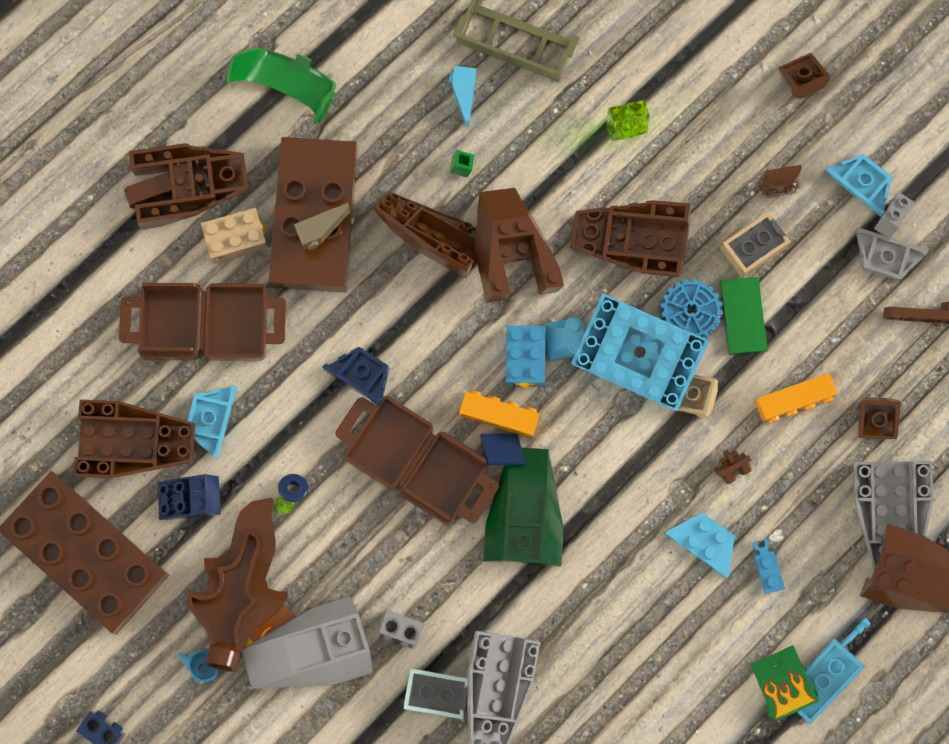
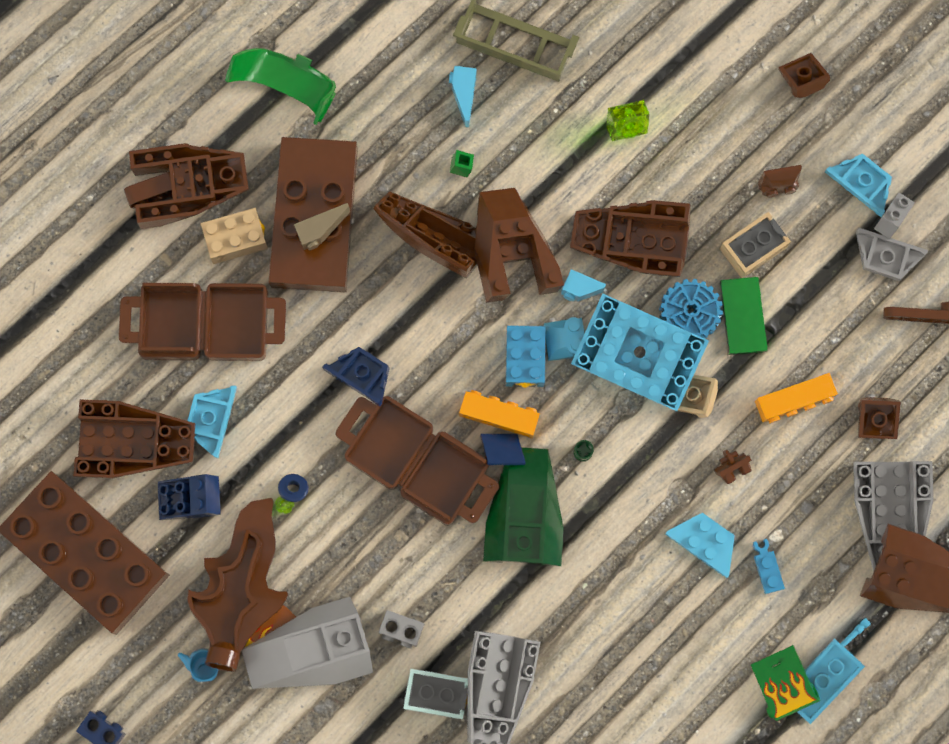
(581, 287): none -> medium azure slope
(583, 450): none -> dark green wheel

